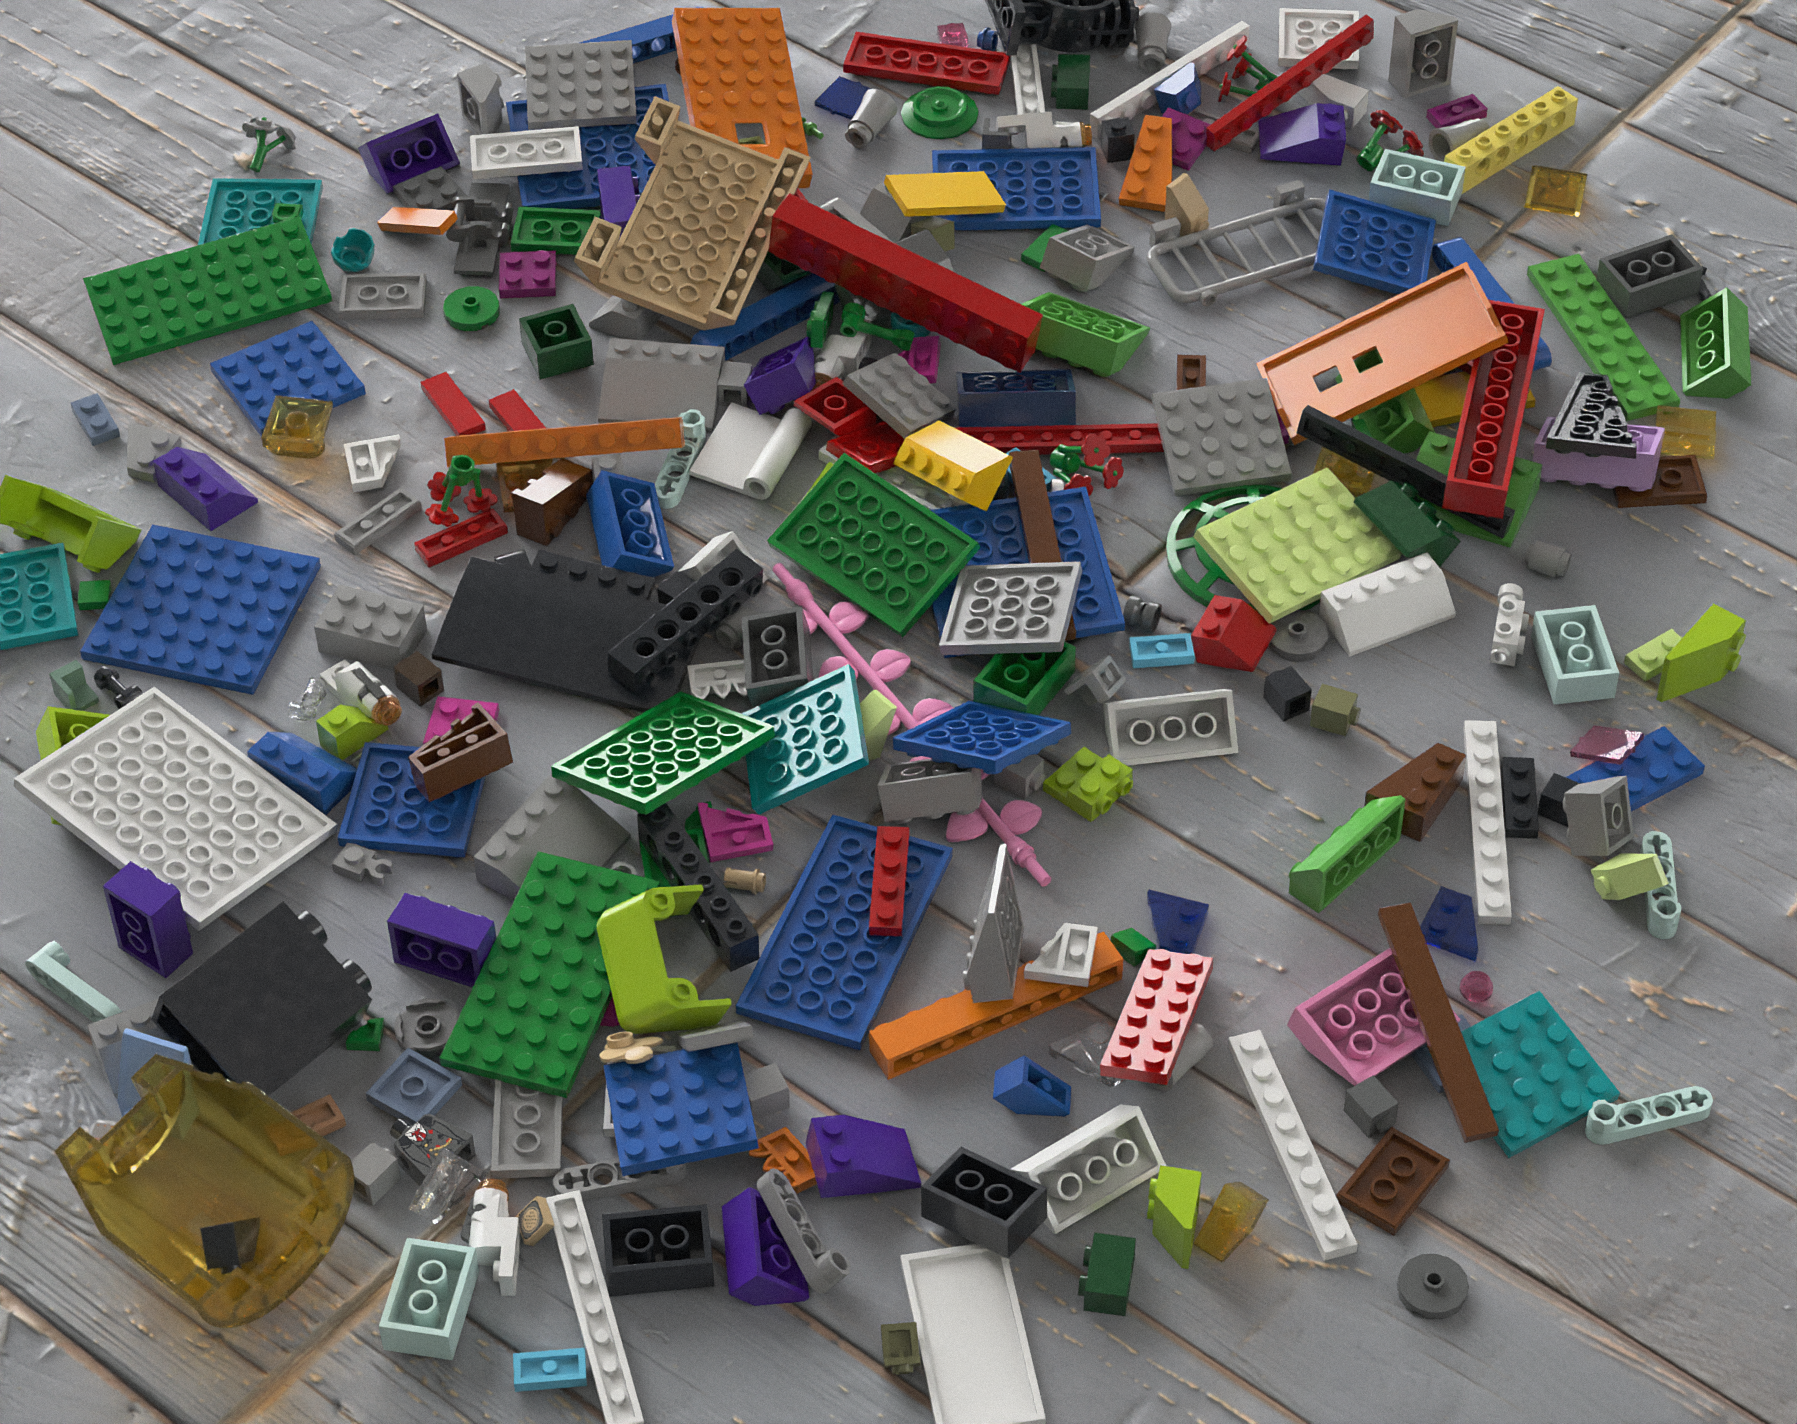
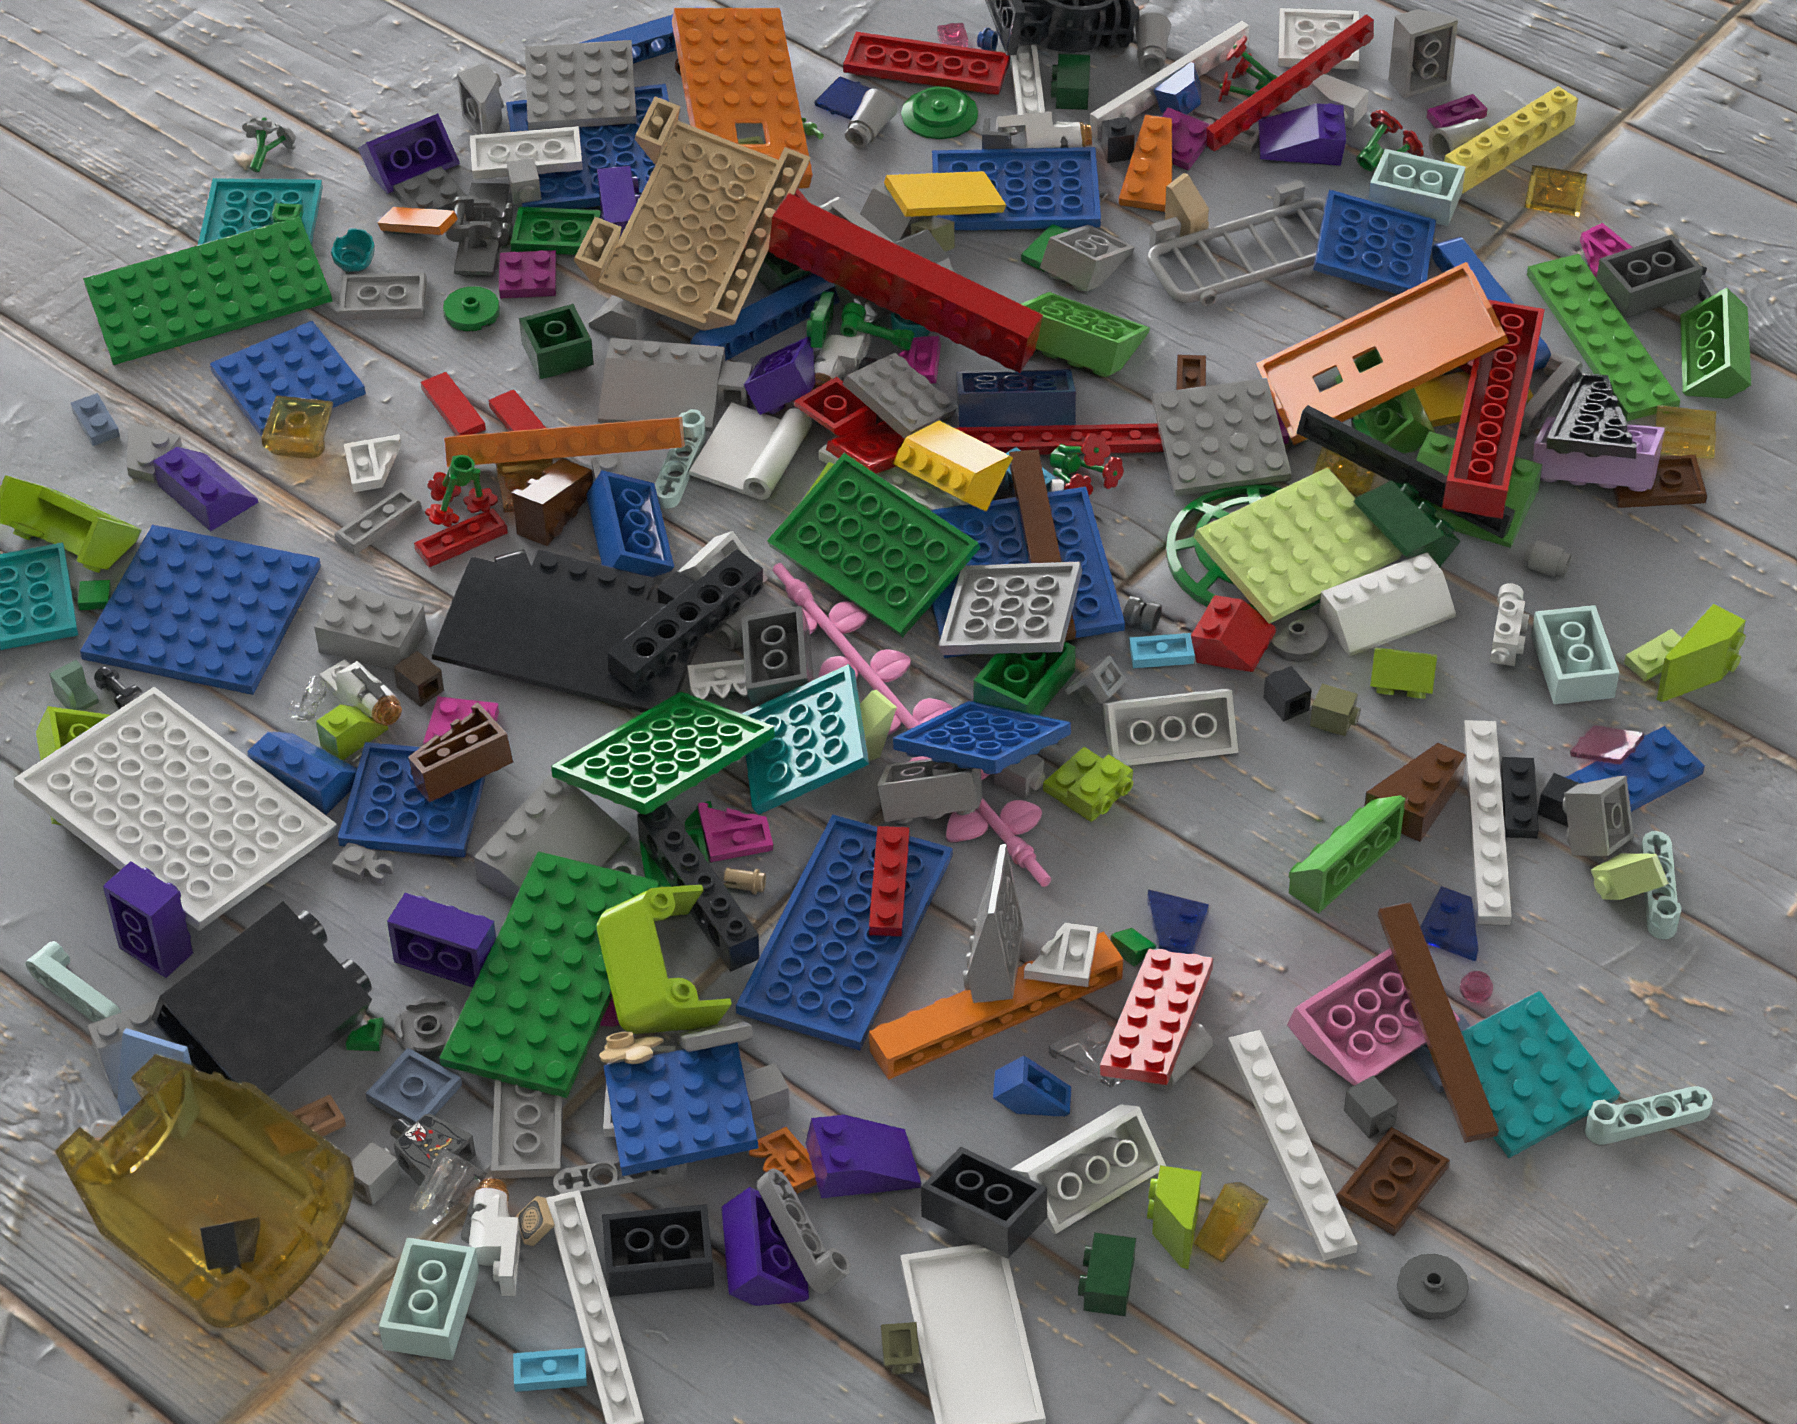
(524, 181): none -> light grey brick
(1403, 671): none -> lime slope
(1562, 375): none -> light grey beam
(1599, 243): none -> dark pink wing

